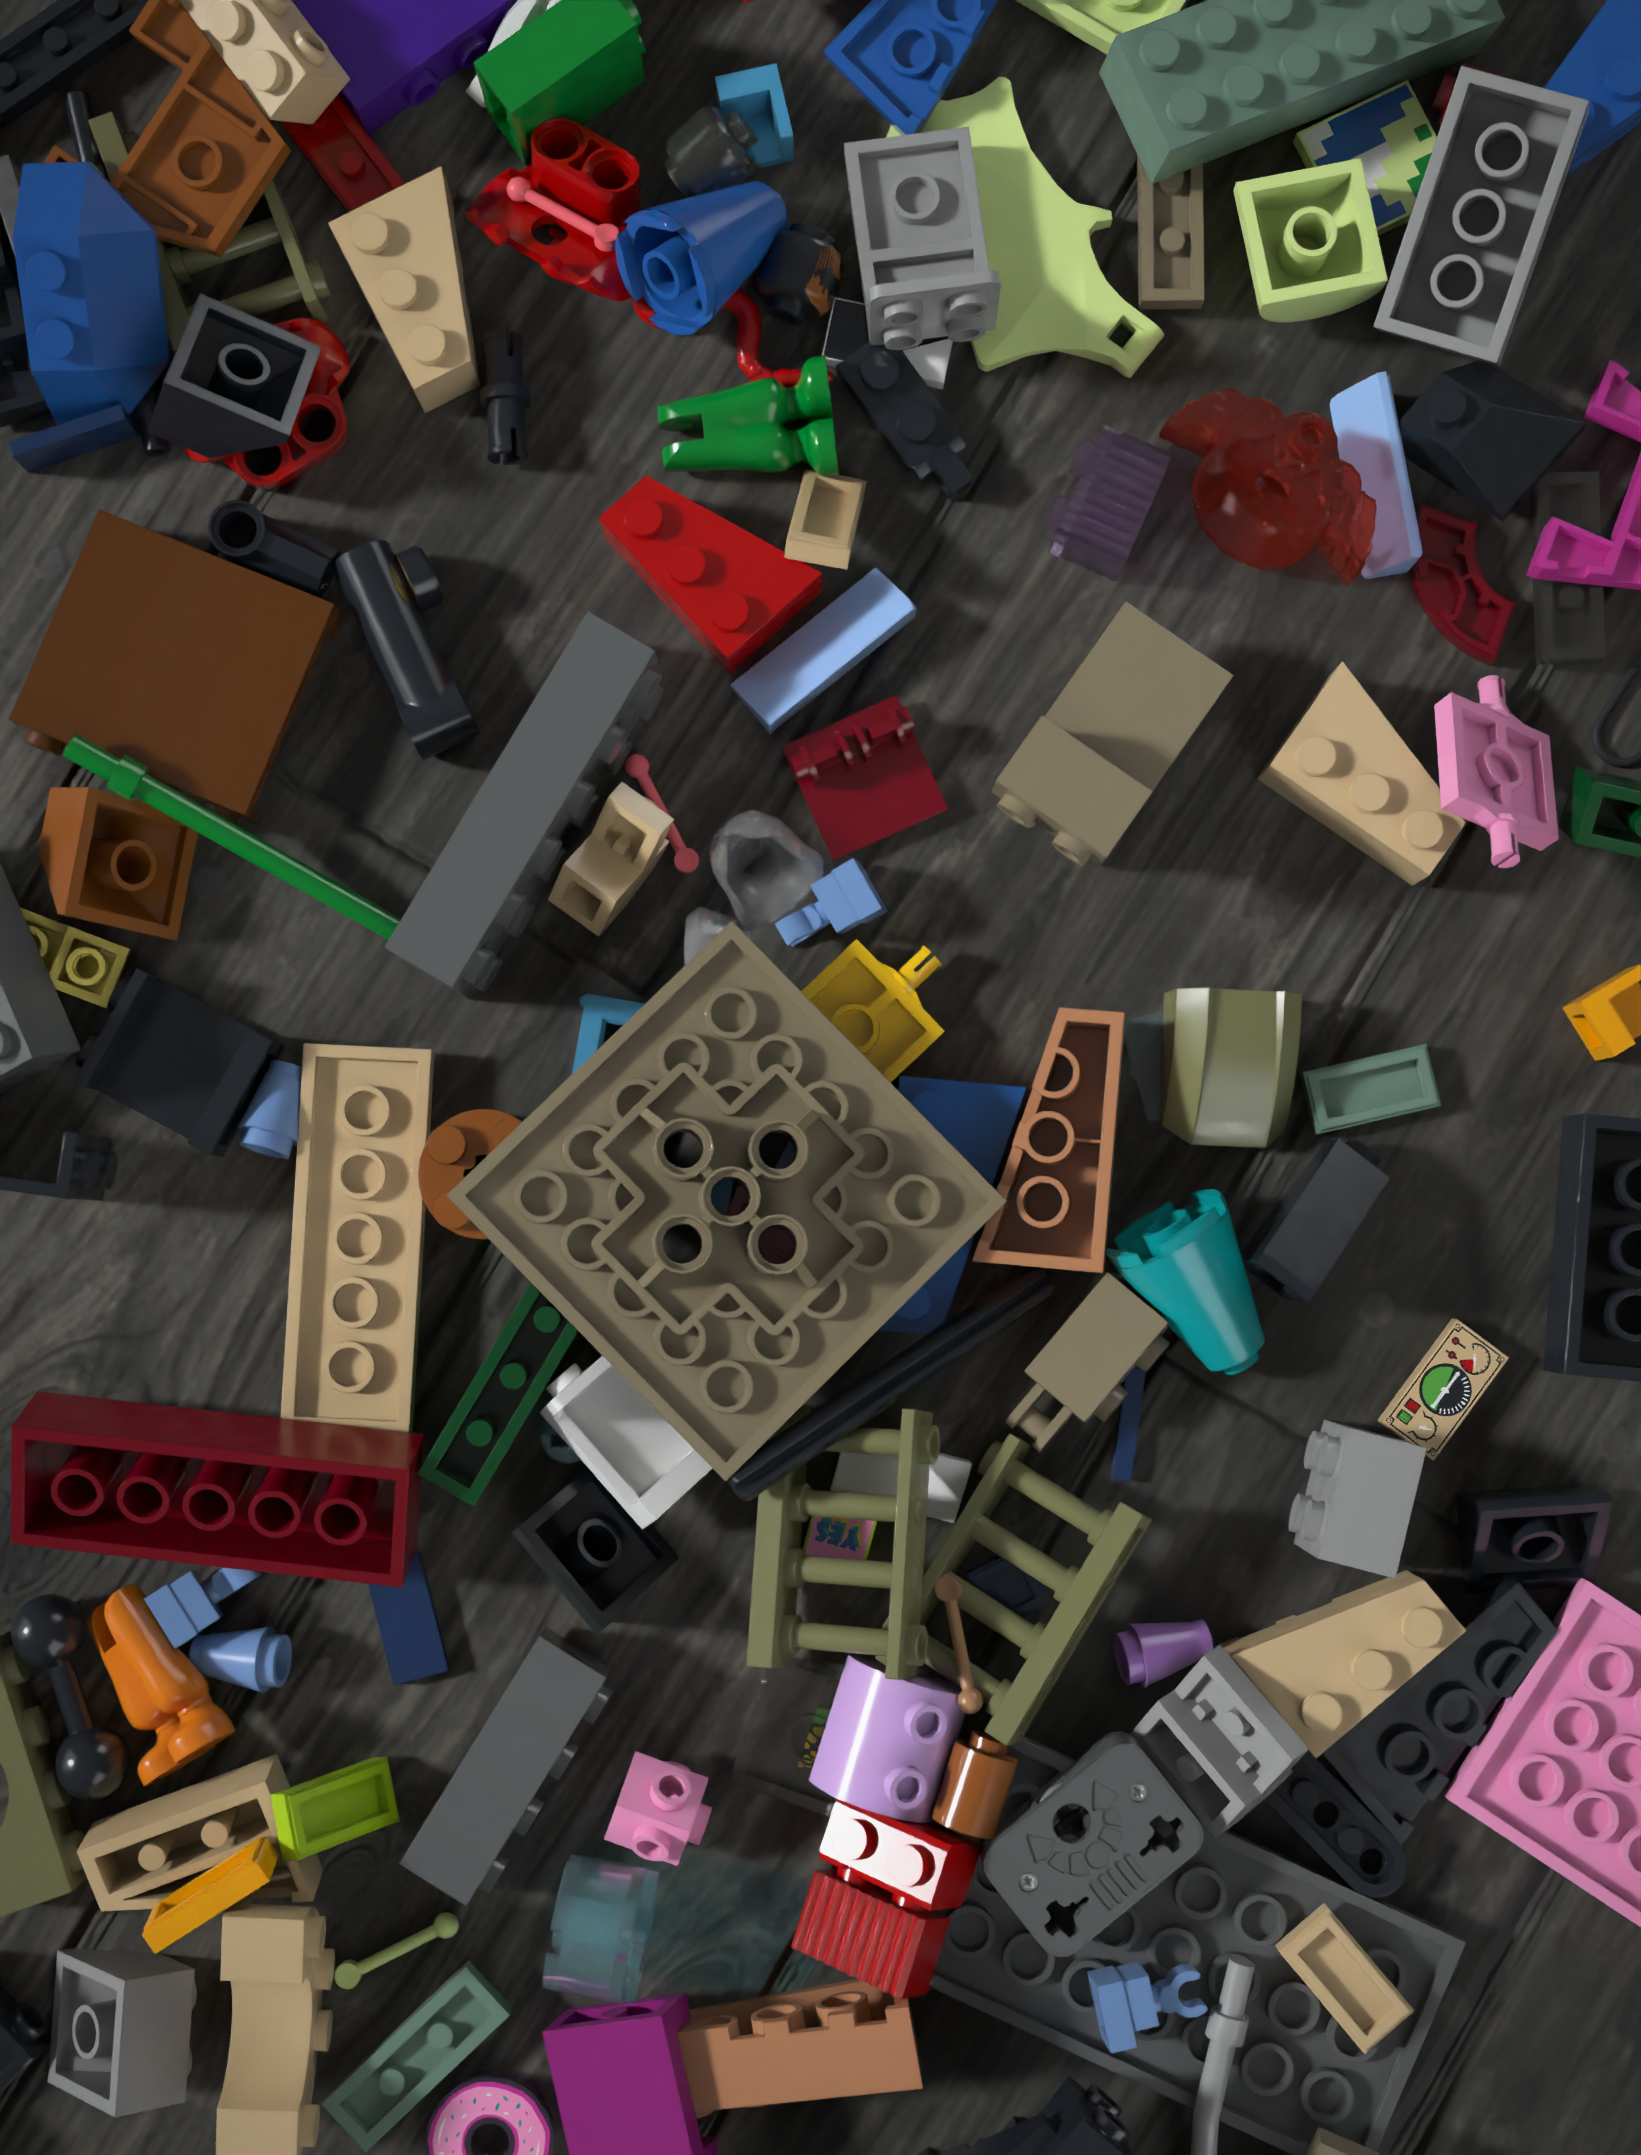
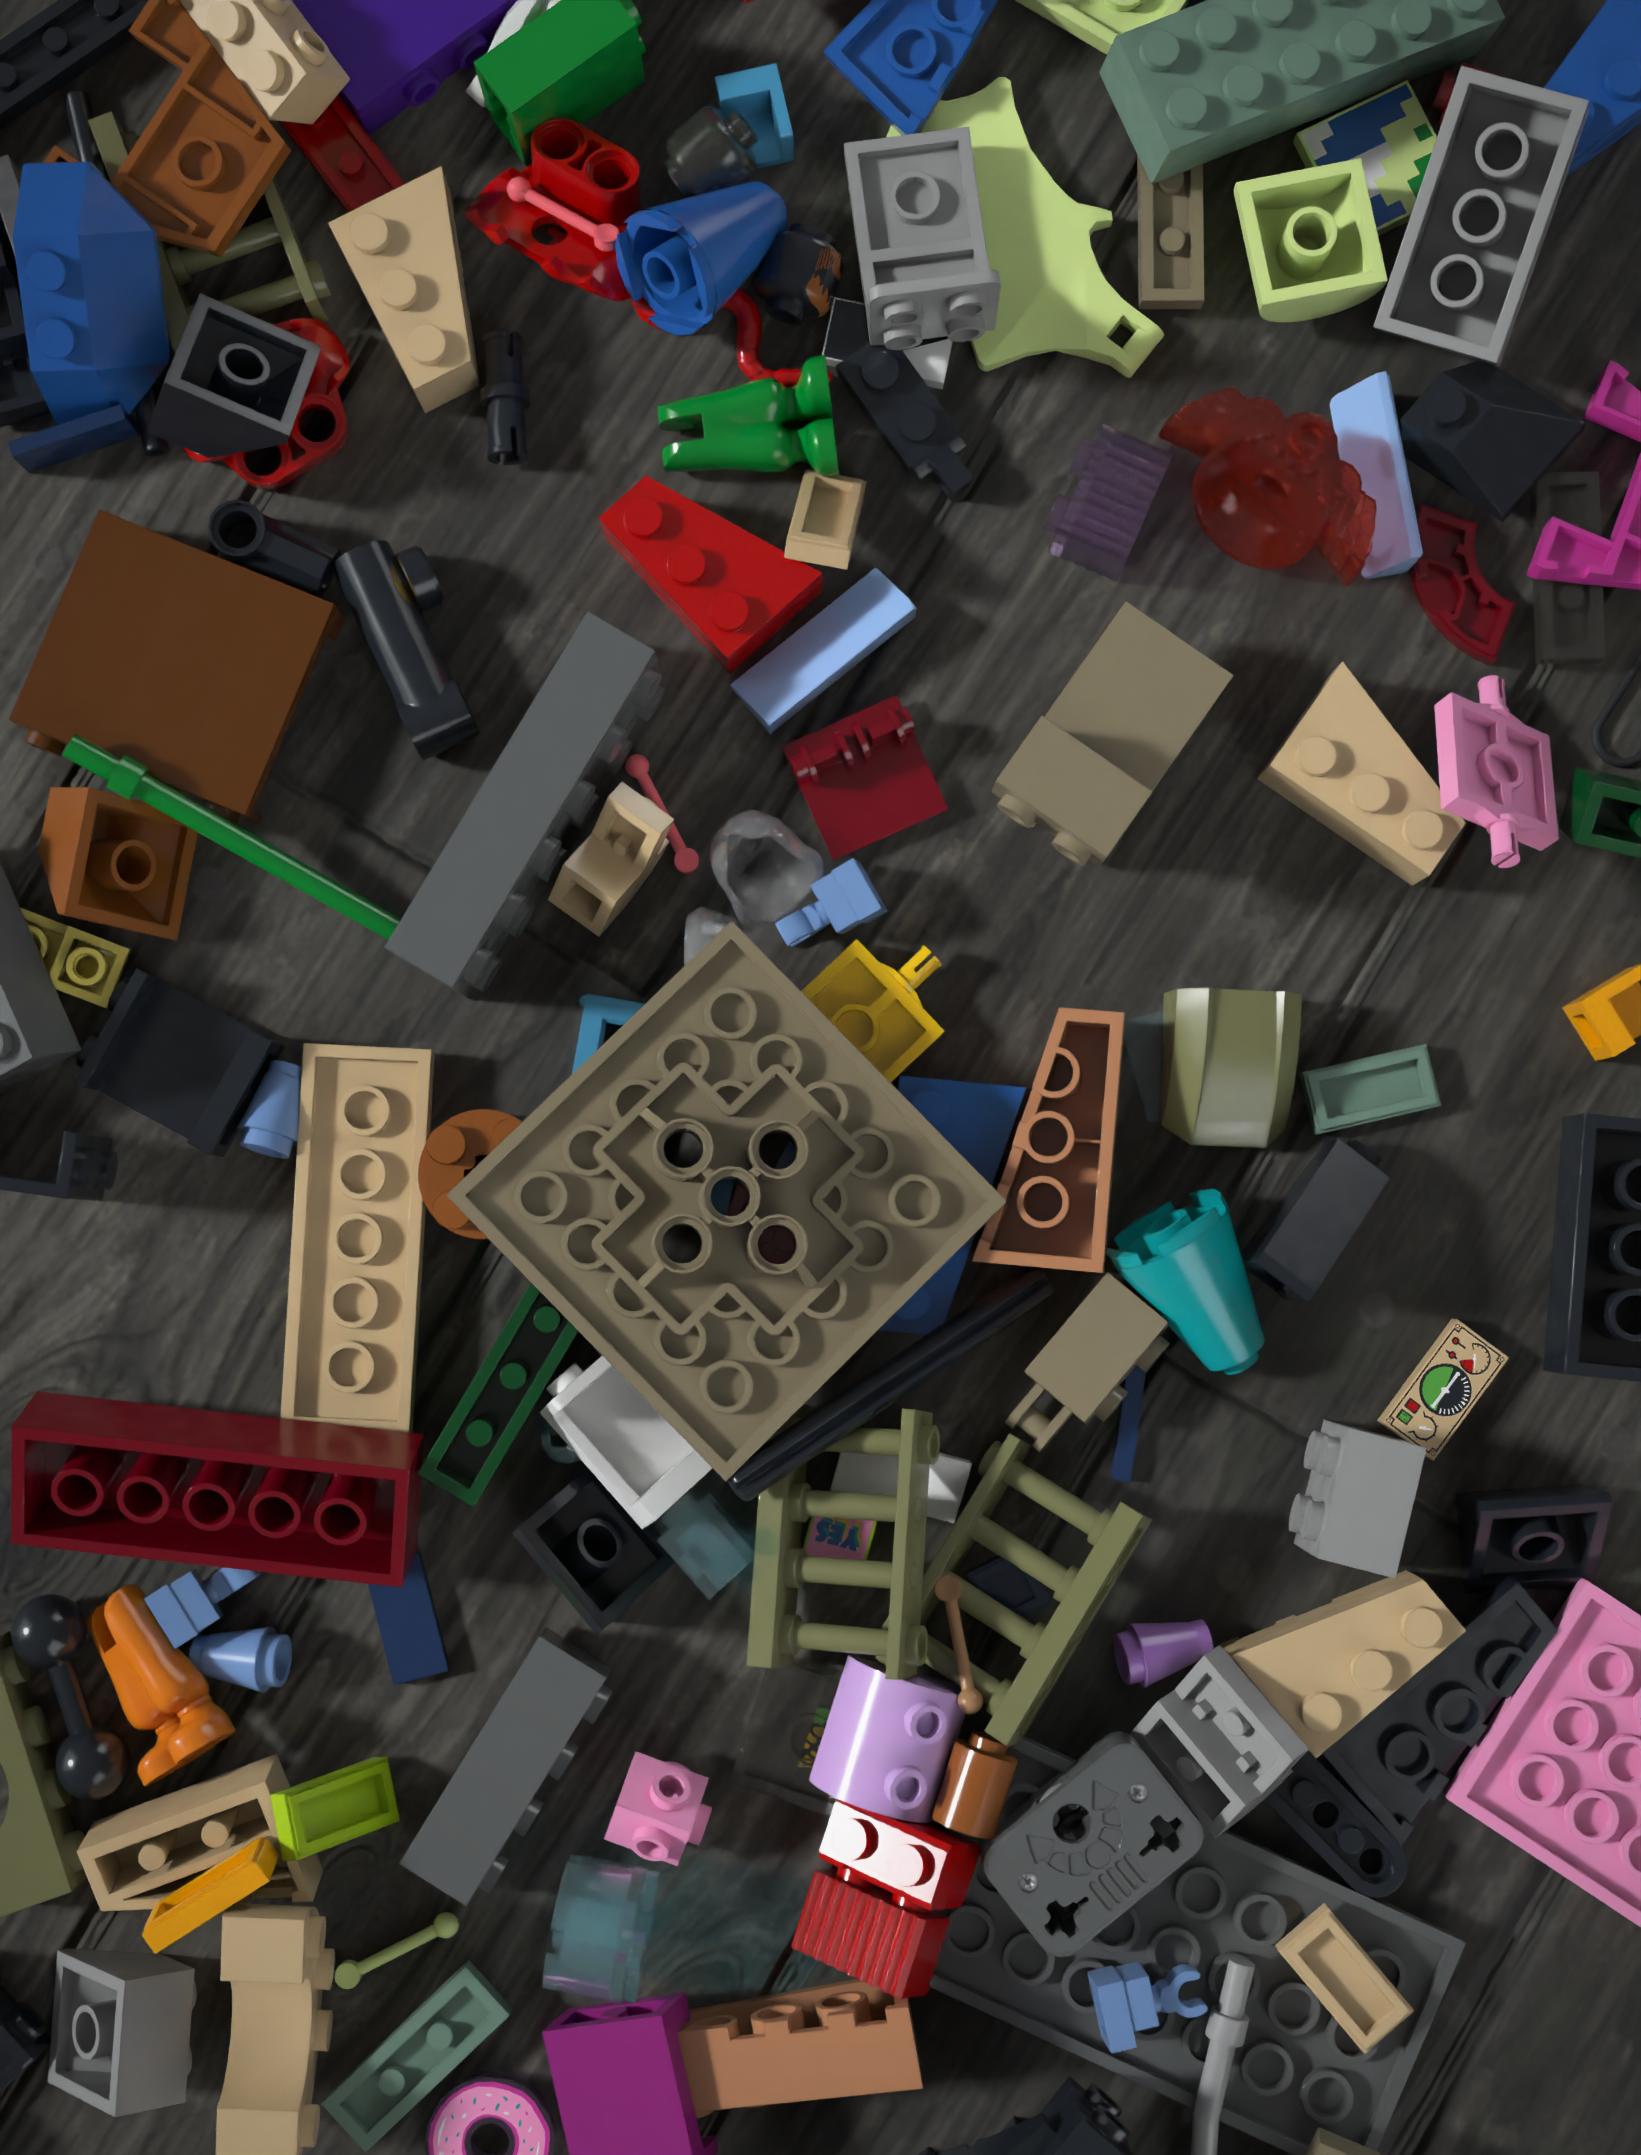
(705, 1542): none -> clear light blue brick

